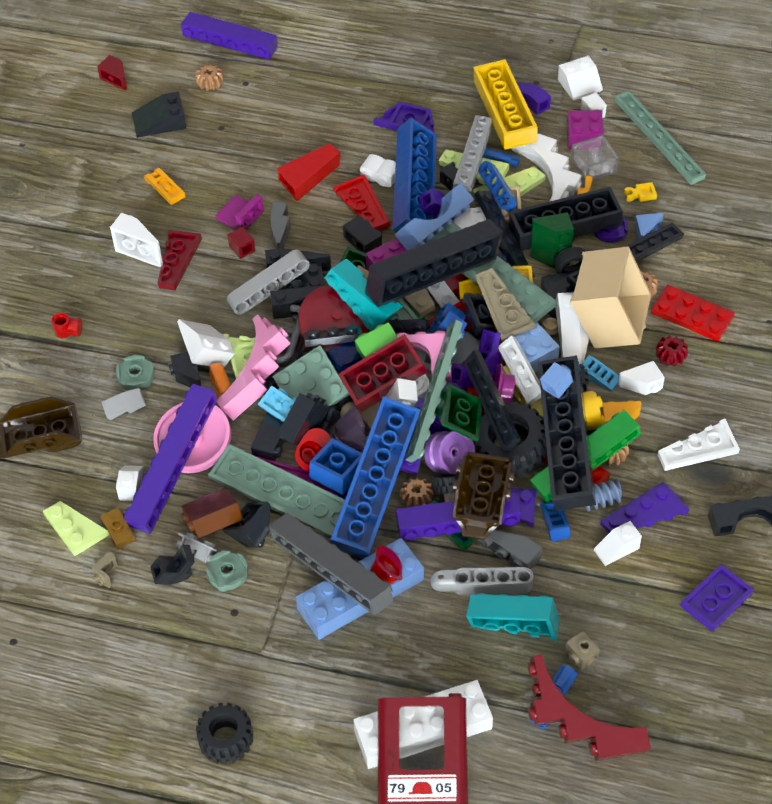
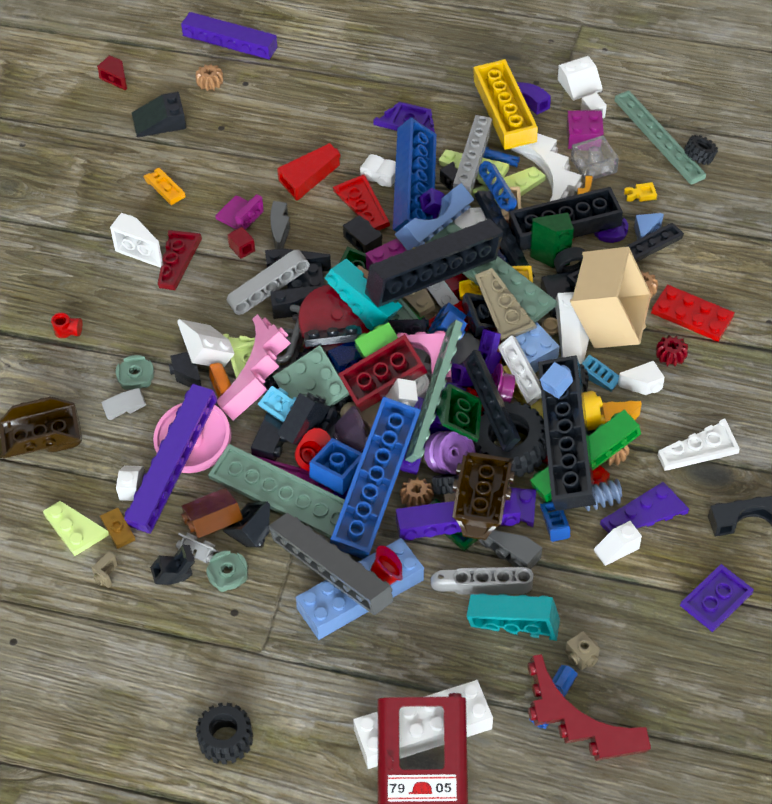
(701, 149): none -> black tyre

